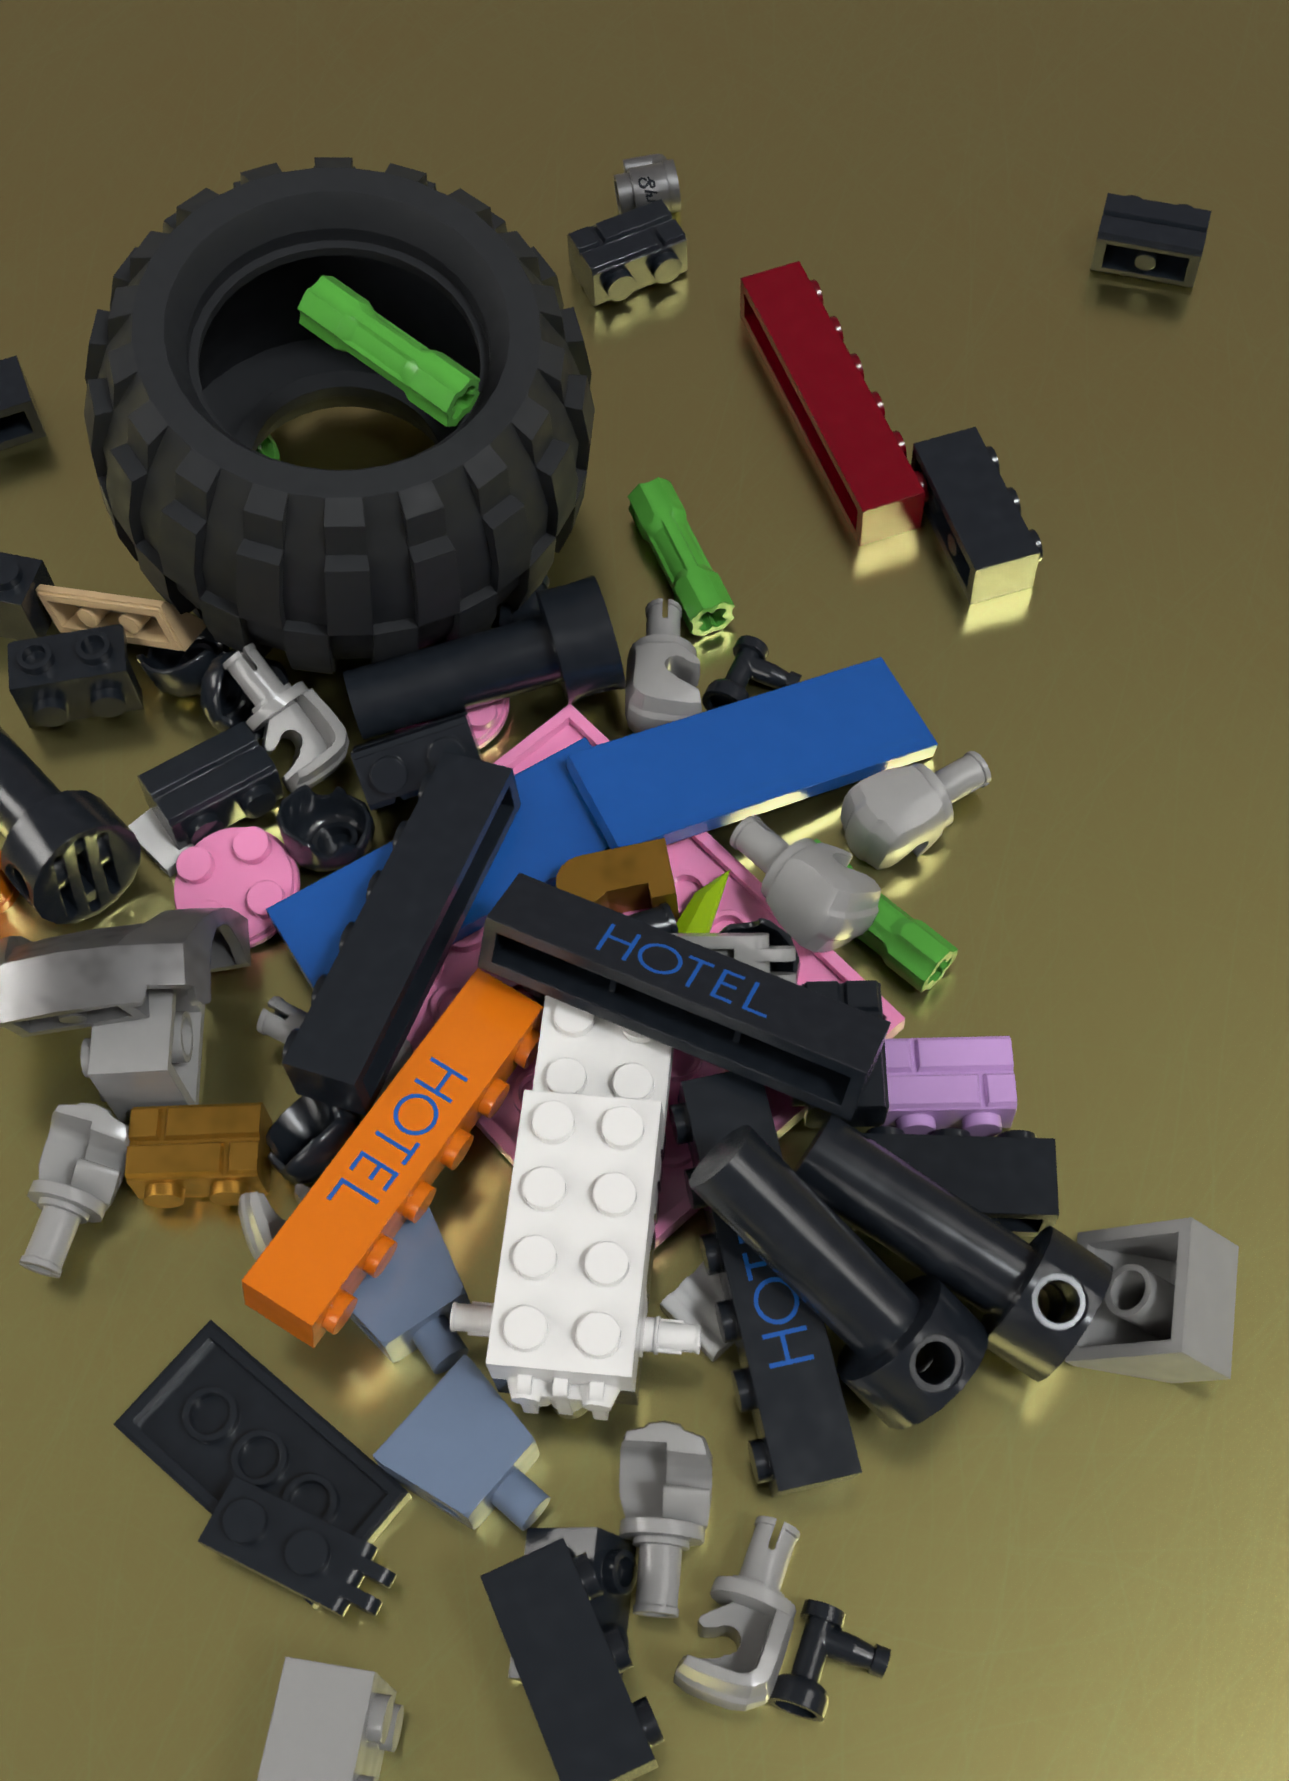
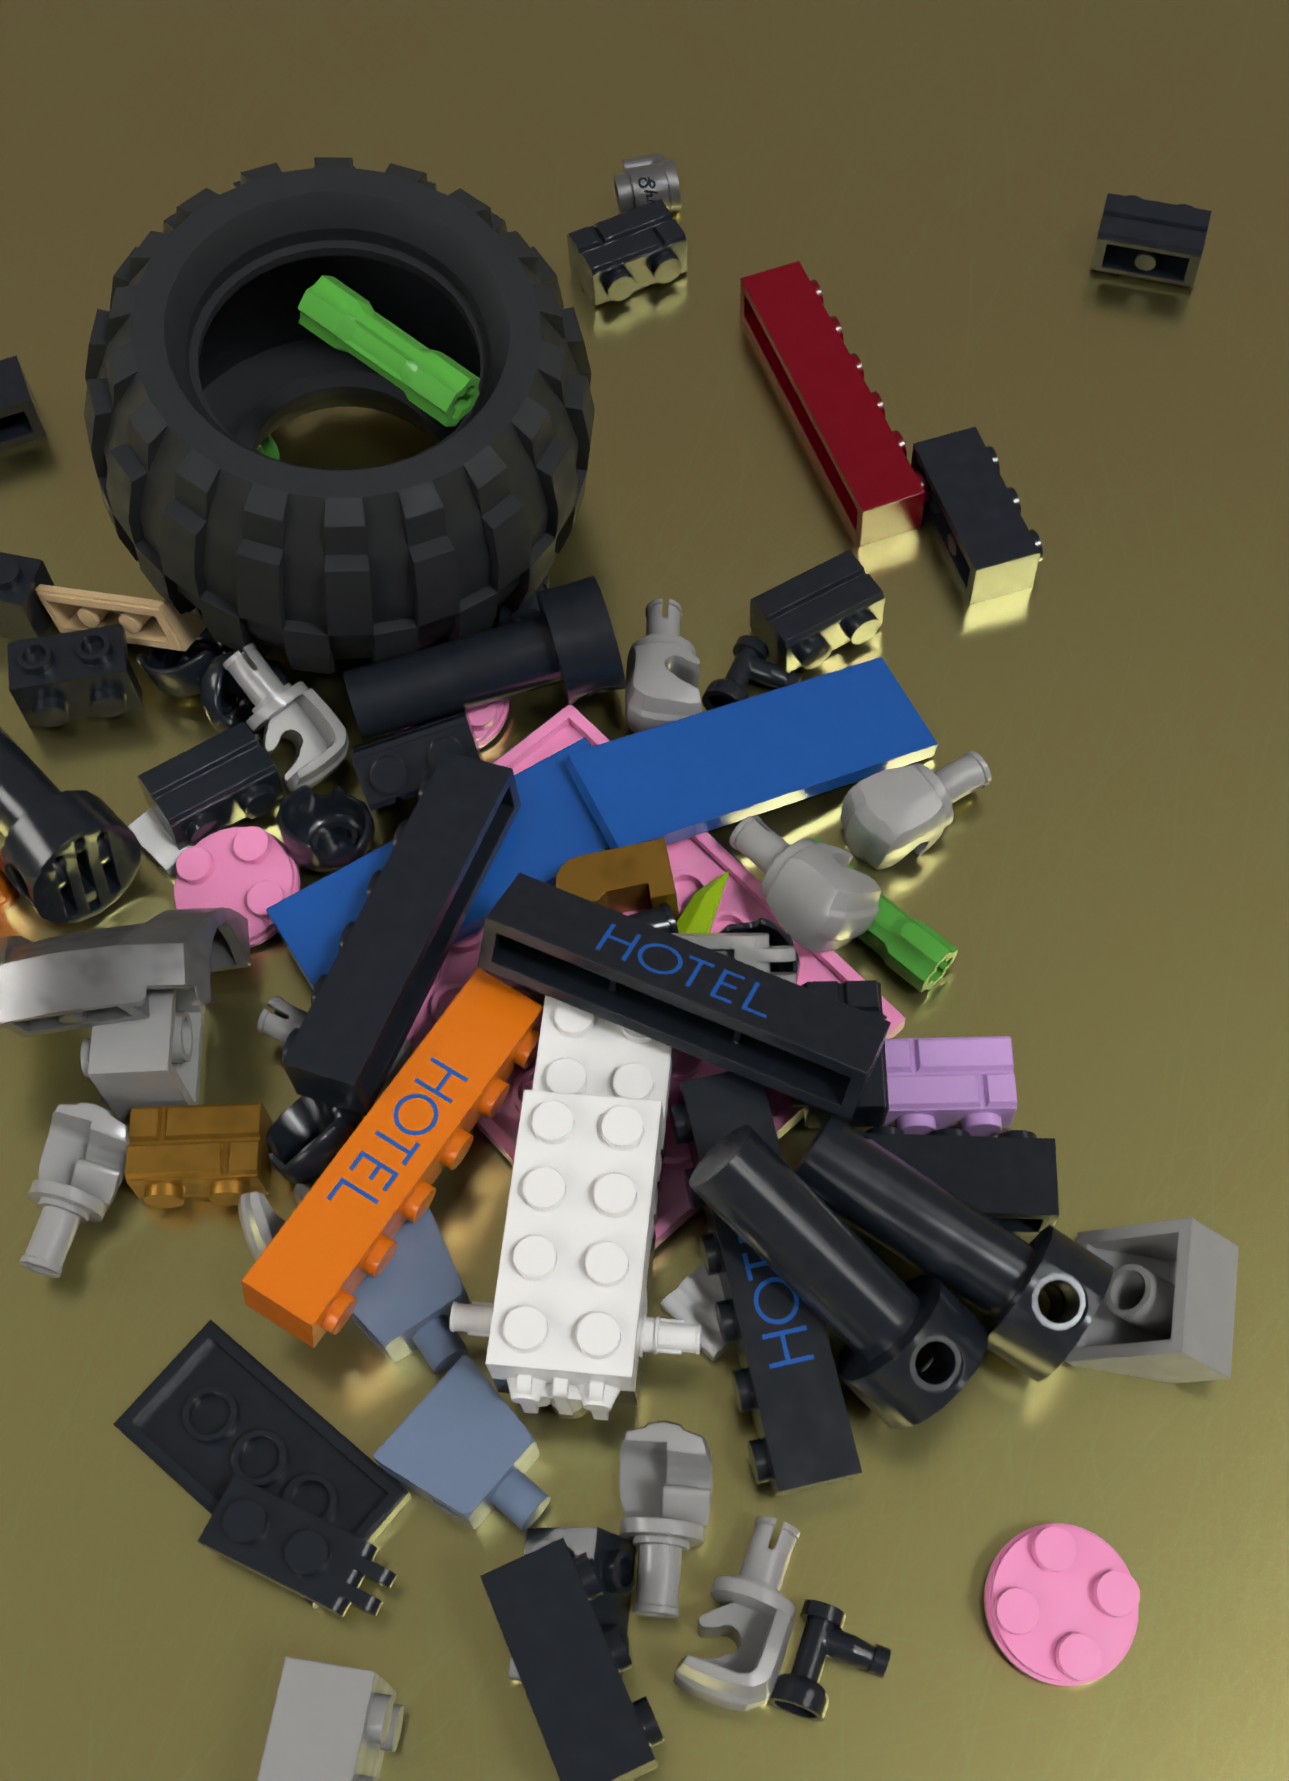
(694, 583): bright green axle -> none
(818, 612): none -> black brick
(1061, 1604): none -> bright pink piece

